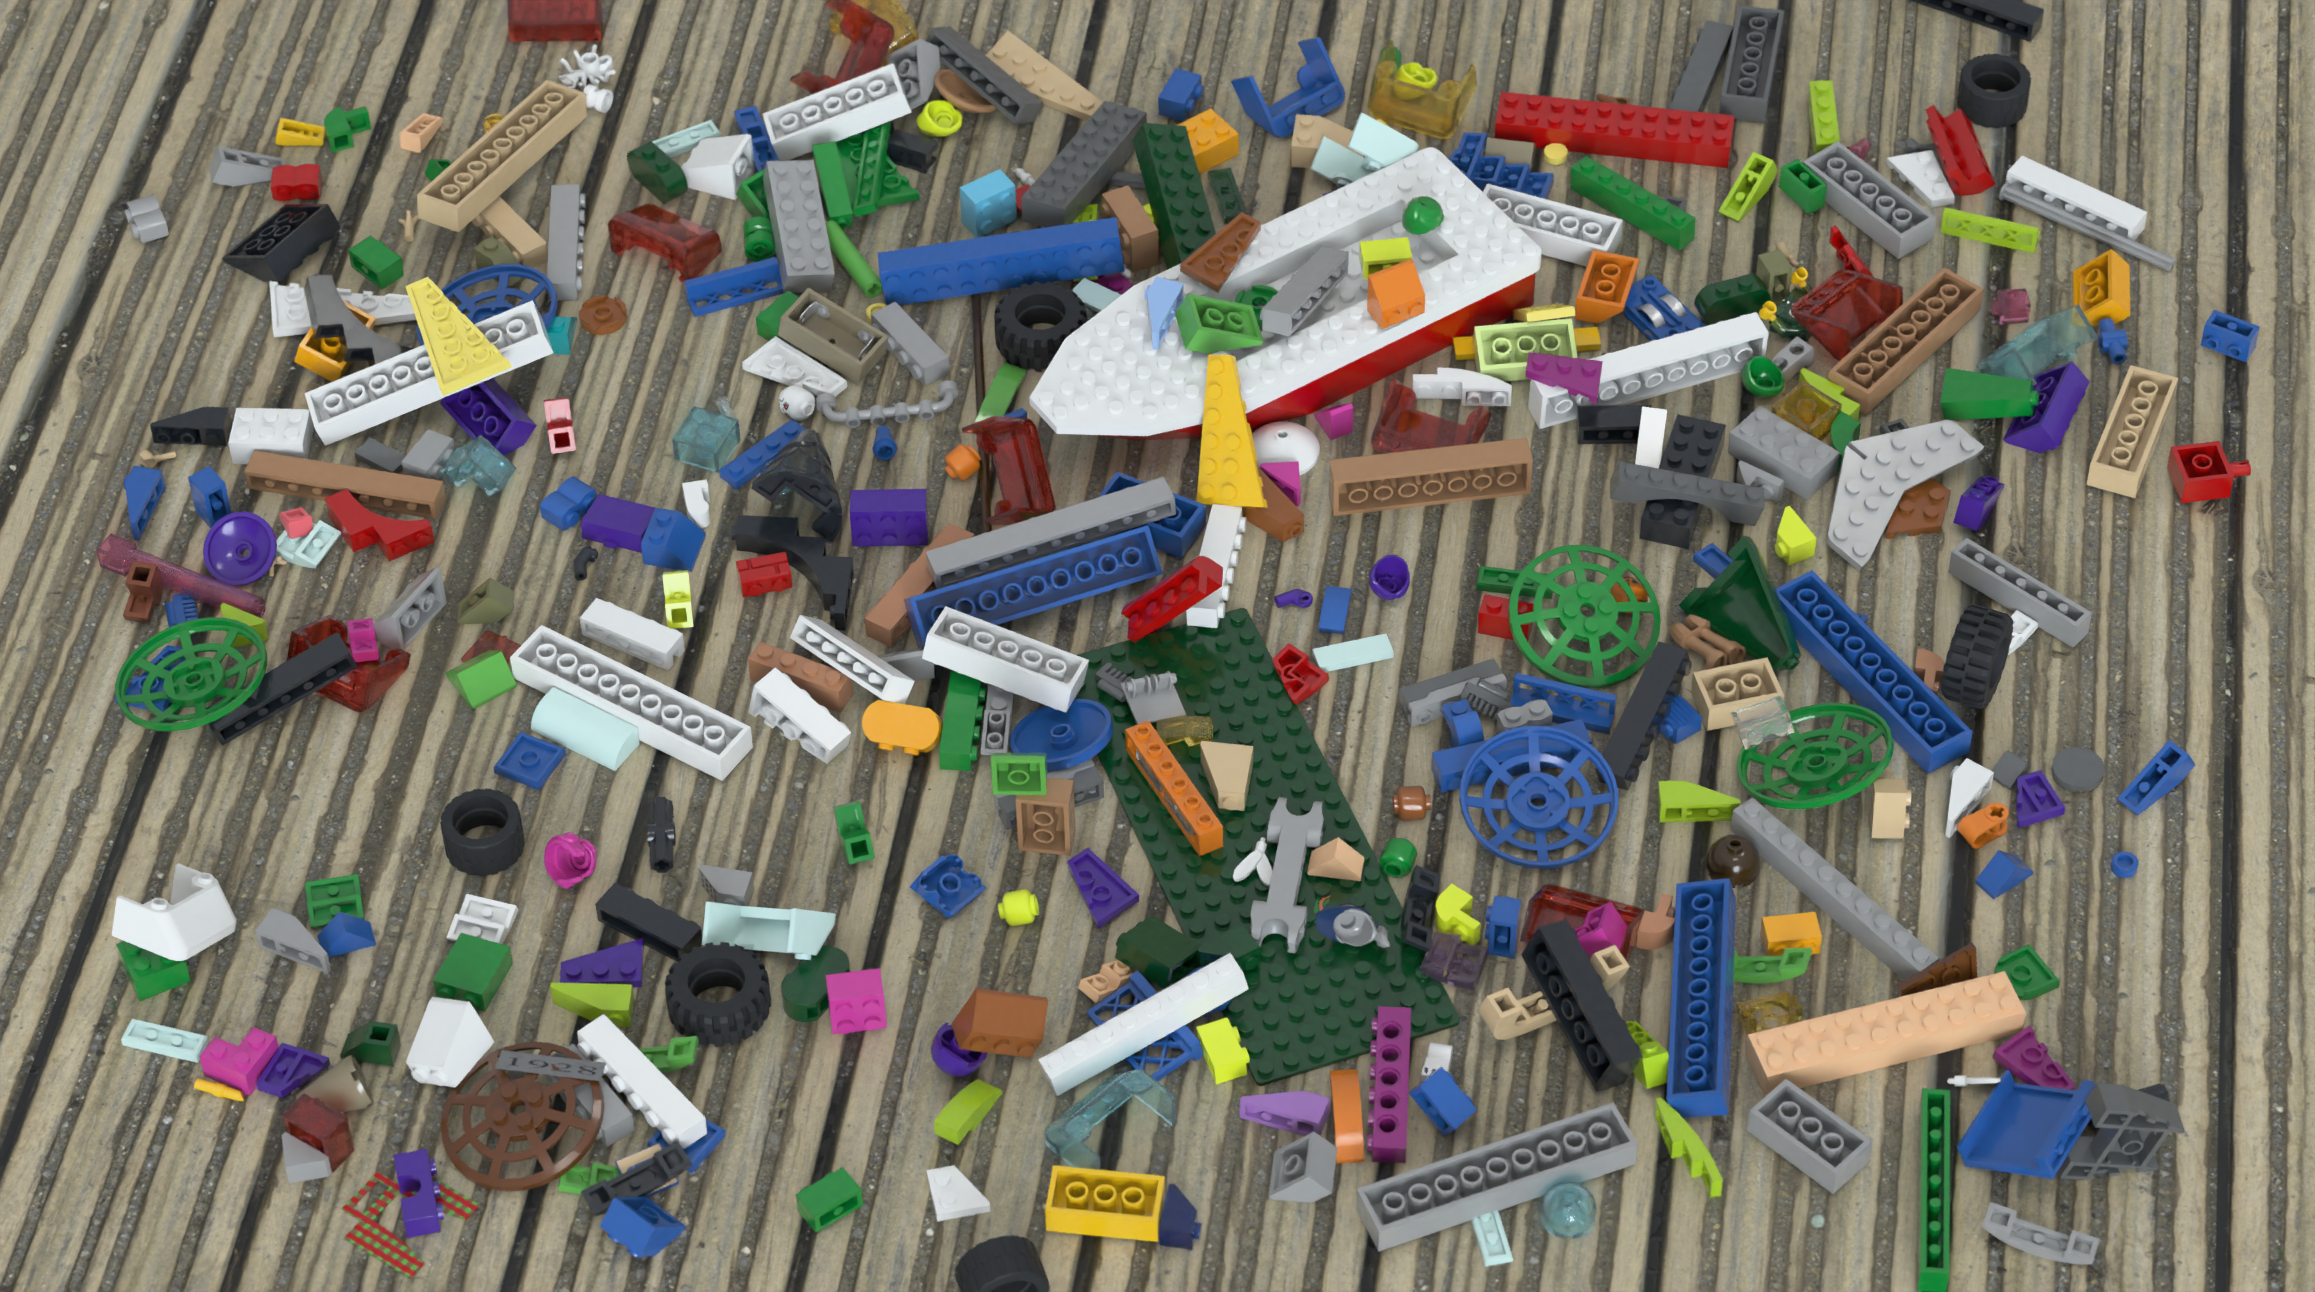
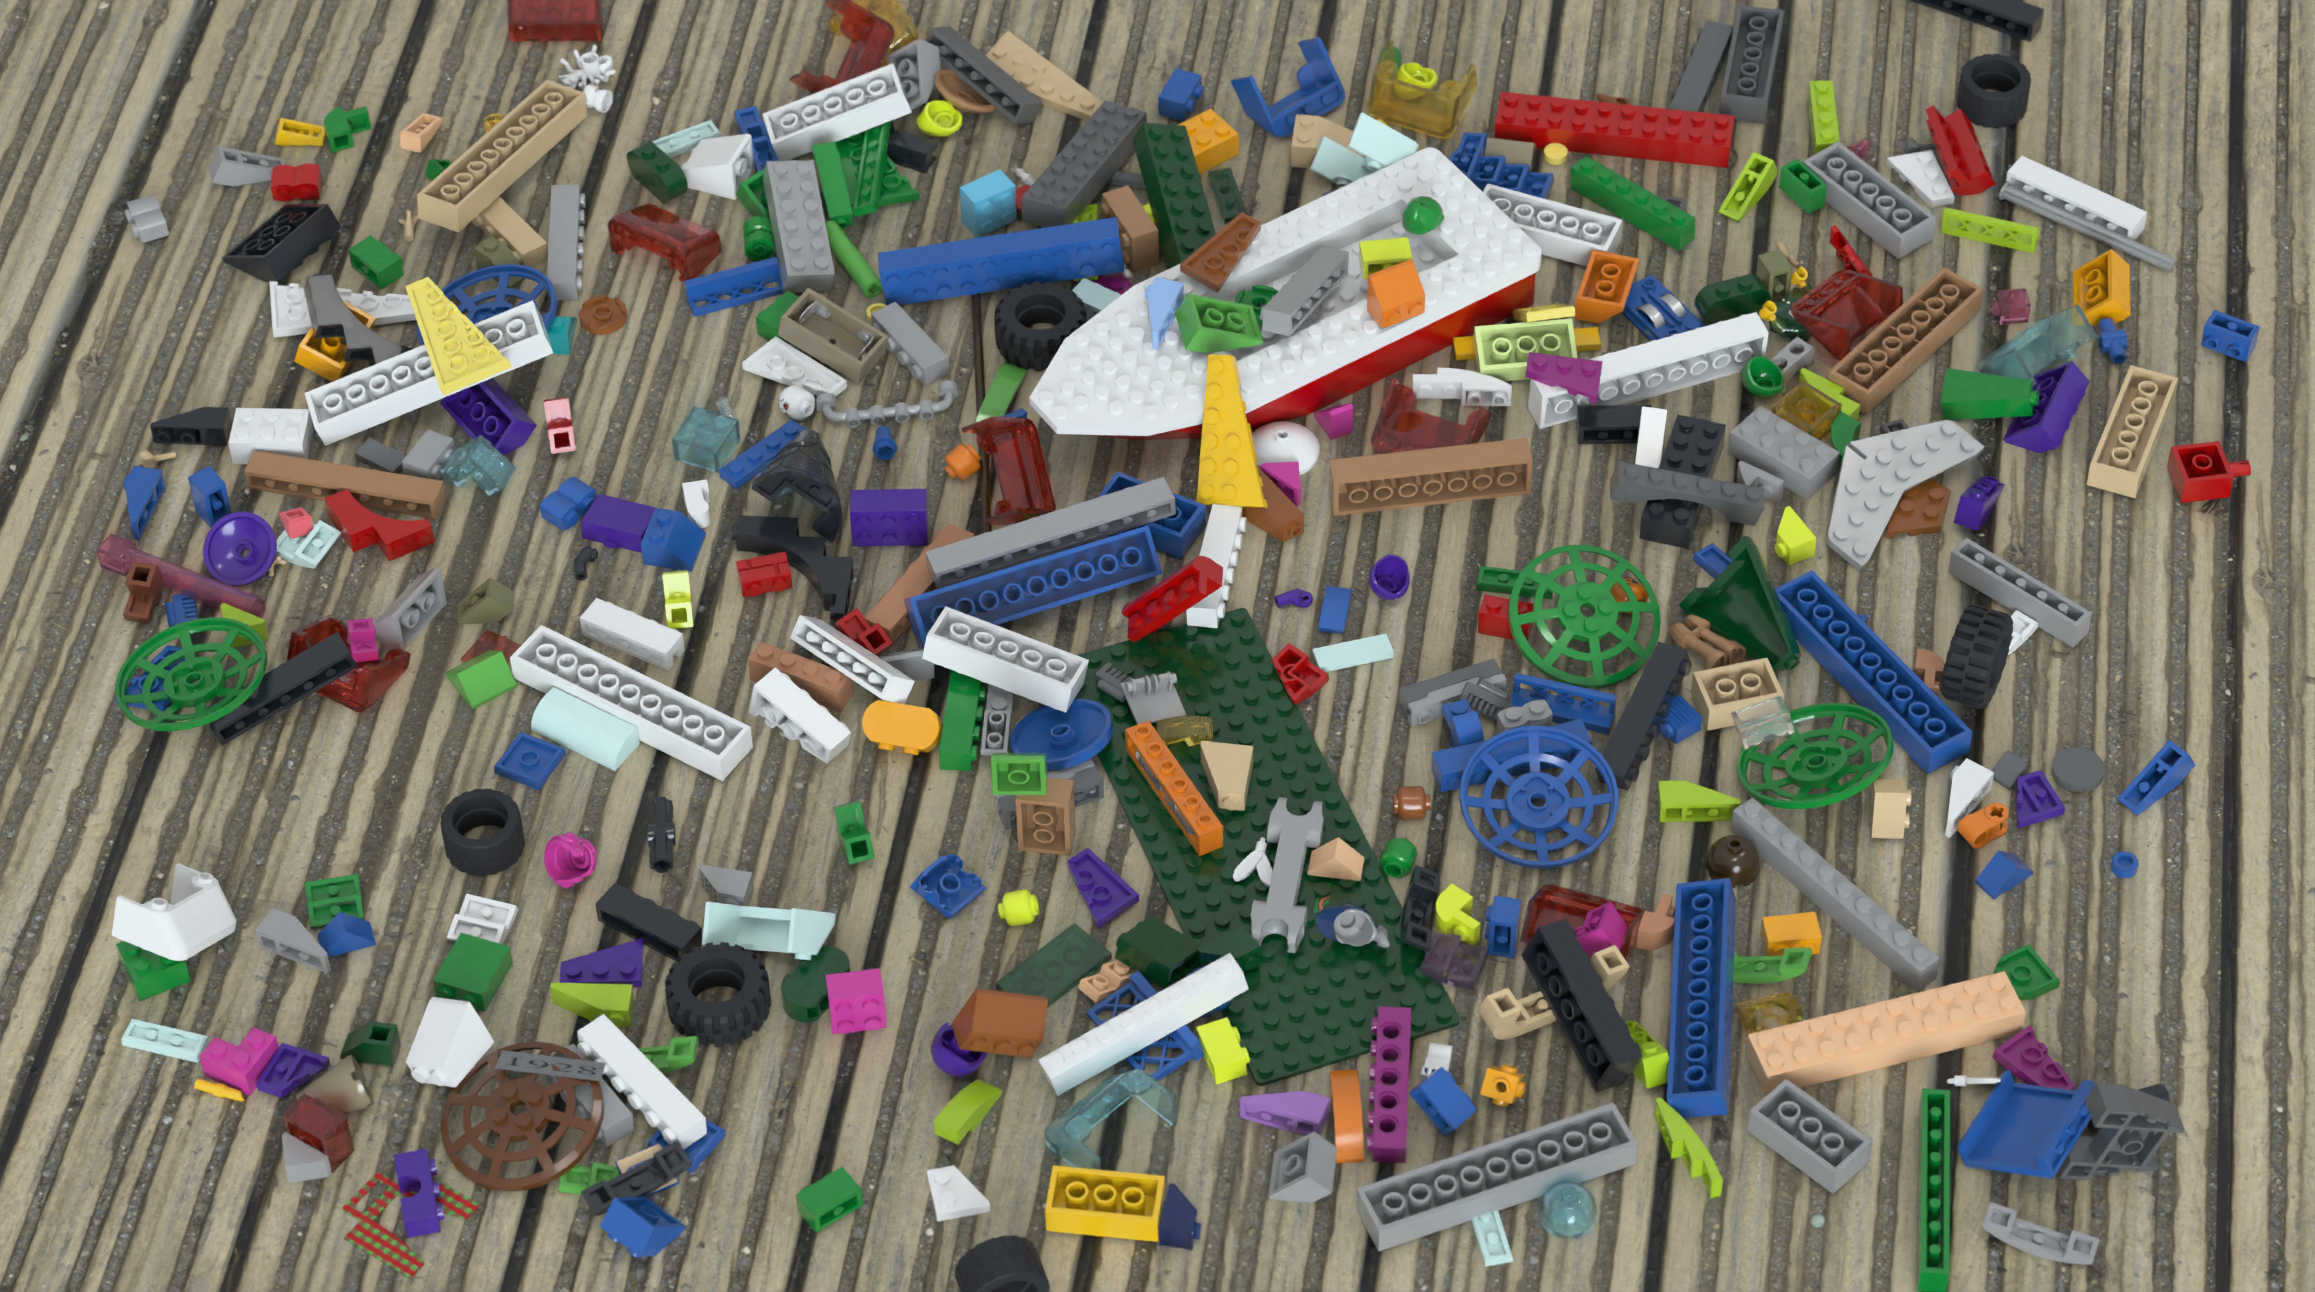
(858, 630): none -> red brick
(1057, 966): none -> clear green tile
(1494, 1087): none -> light orange brick
(1950, 970): reddish brown wing -> none

